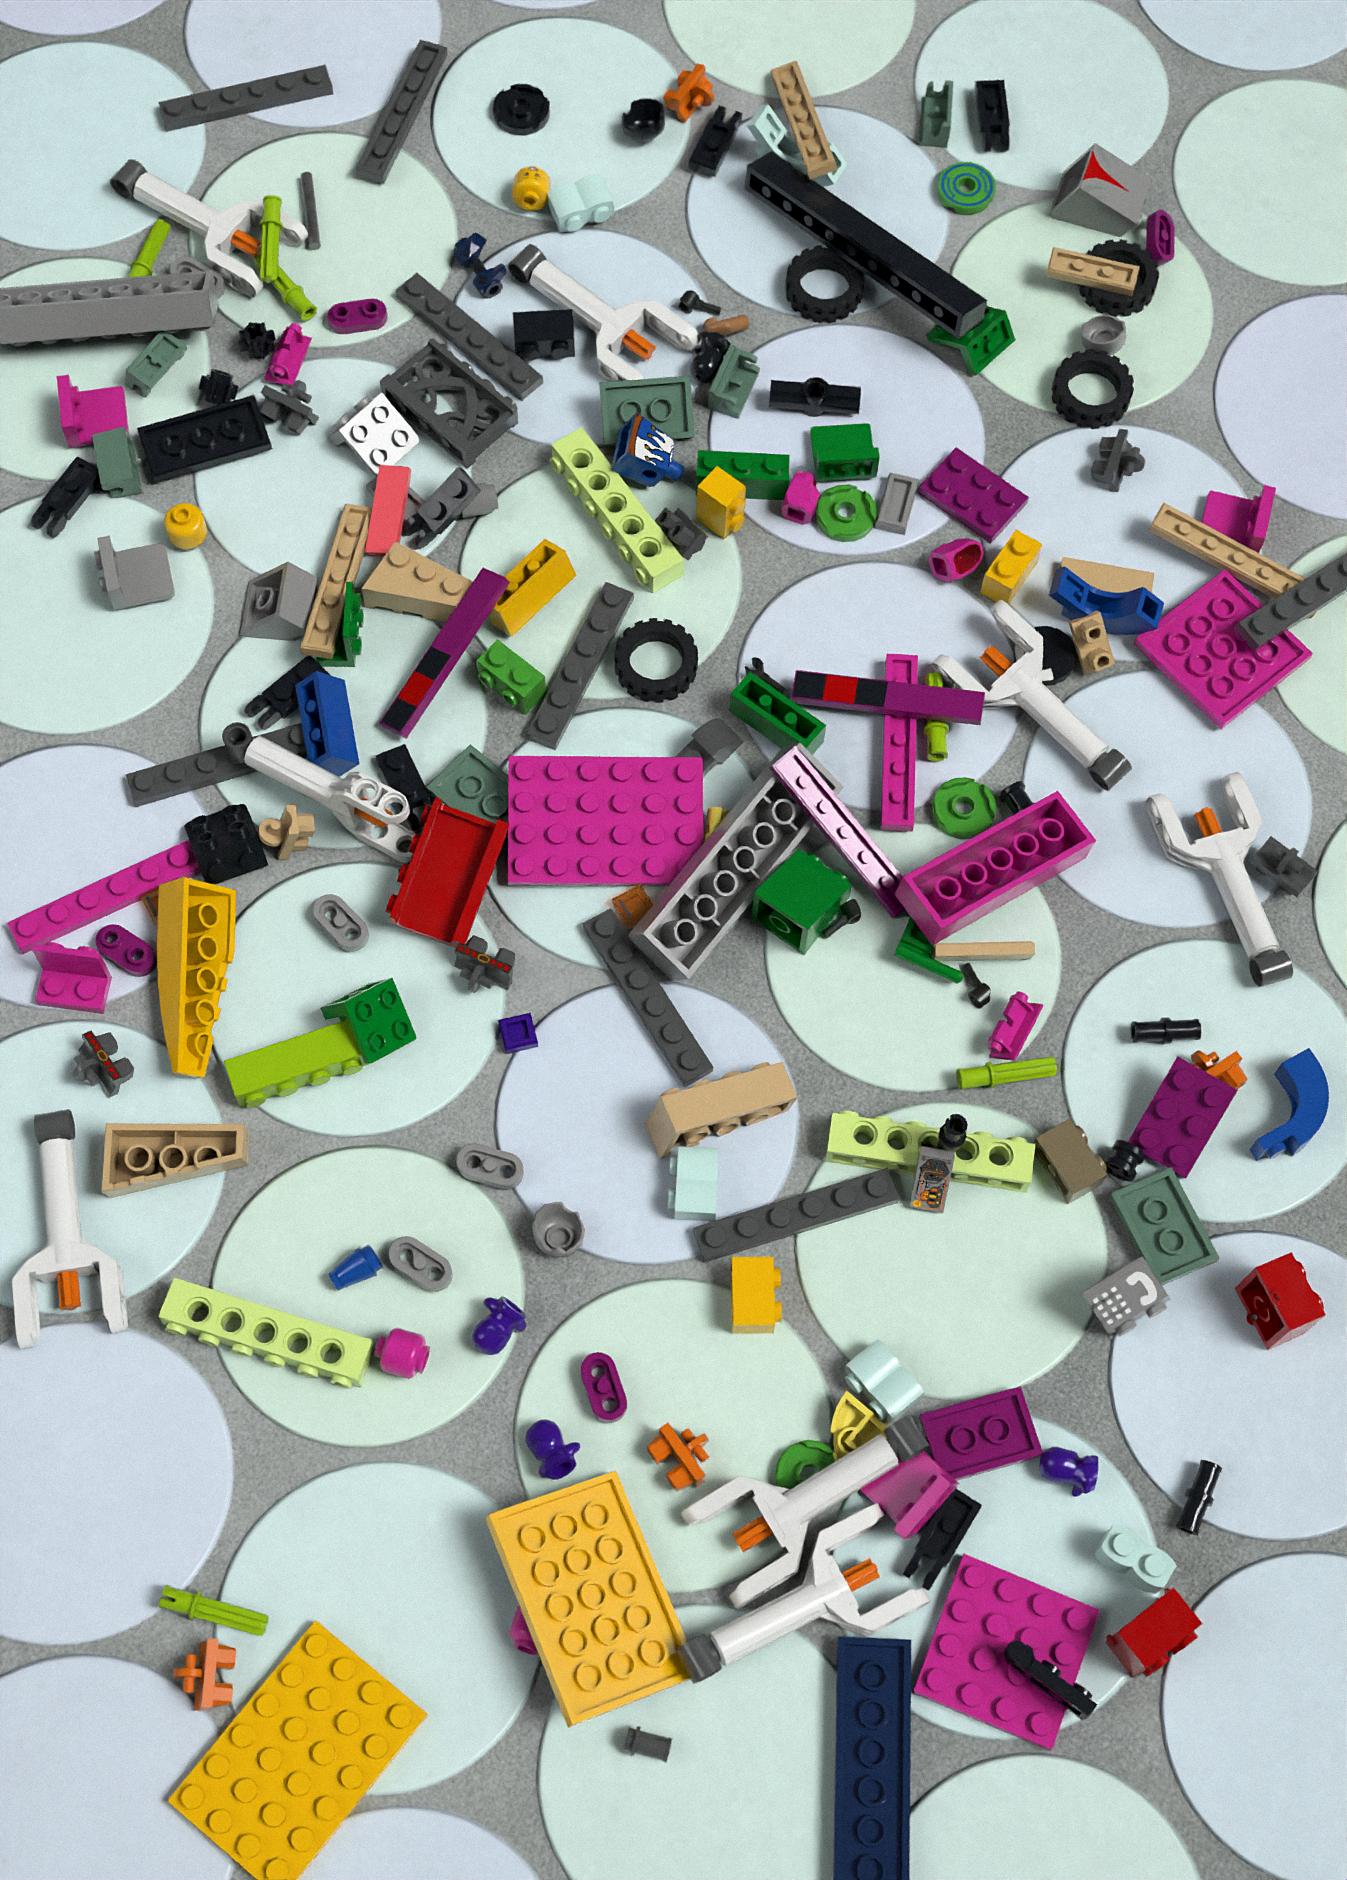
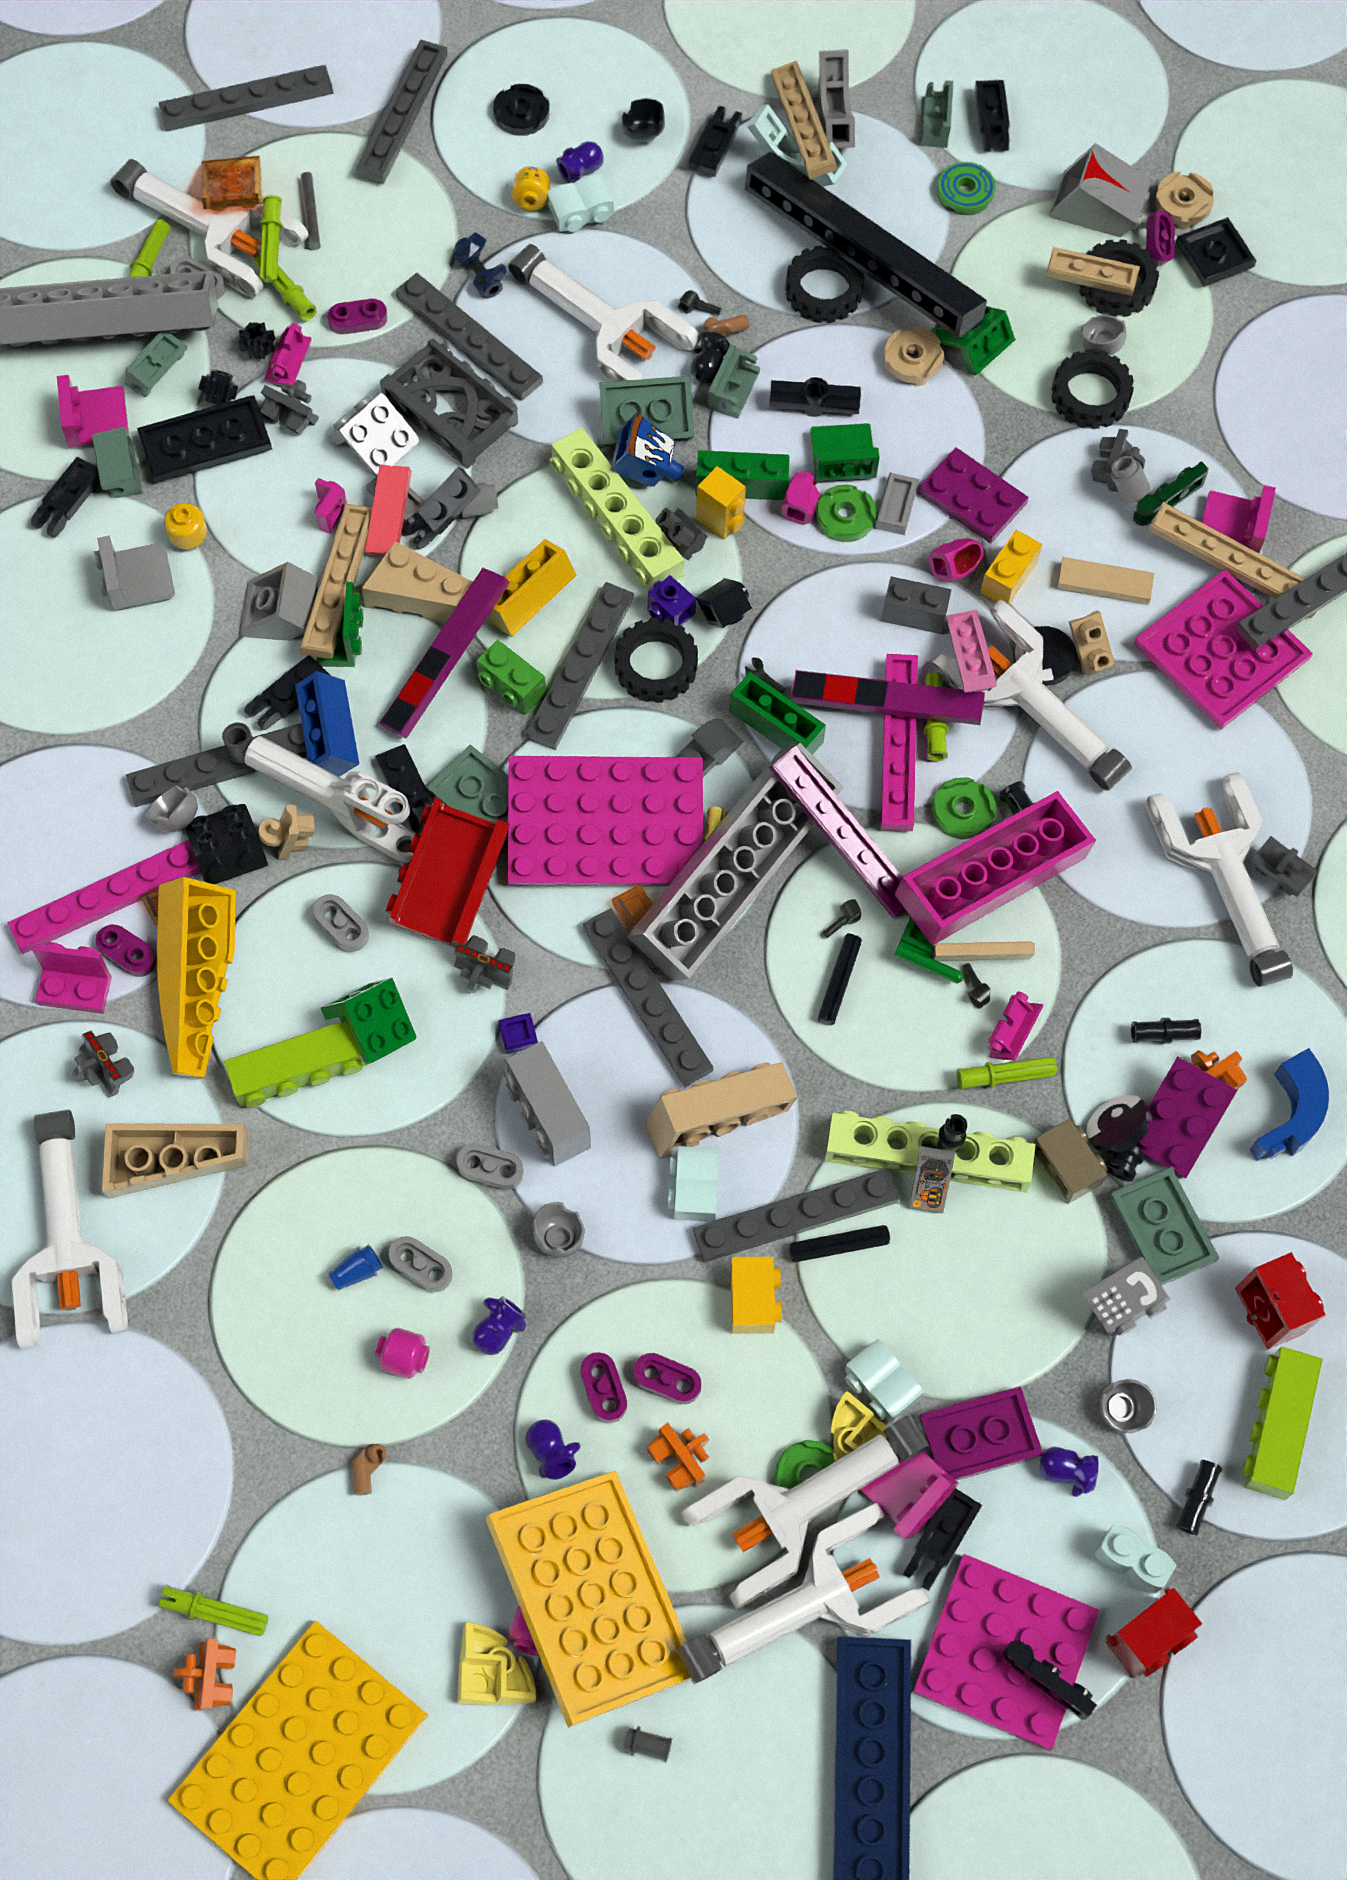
(173, 809): none -> light grey hair
(188, 1297): yellowish green brick -> none
(231, 183): none -> clear orange plate
(330, 505): none -> dark pink bracket
(364, 1465): none -> medium nougat arm
(490, 1671): none -> light yellow brick
(544, 334): black brick -> none
(547, 1104): none -> light grey brick
(579, 161): none -> dark purple animal
(669, 1376): none -> magenta plate
(671, 601): none -> dark purple brick
(692, 92): orange hips -> none
(724, 603): none -> black brick
(800, 900): green slope -> none
(834, 98): none -> light grey arch
(839, 979): none -> black axle
(839, 1243): none -> black axle
(913, 370): none -> tan plate
(916, 605): none -> dark grey brick
(971, 651): none -> bright pink plate
(1119, 1124): none -> tile
(1121, 613): blue arch -> none
(1127, 1406): none -> light grey hair
(1129, 479): none -> light grey brick
(1172, 494): none -> dark green hinge
(1185, 213): none -> tan plate
(1215, 251): none -> black plate
(1282, 1422): none -> lime brick

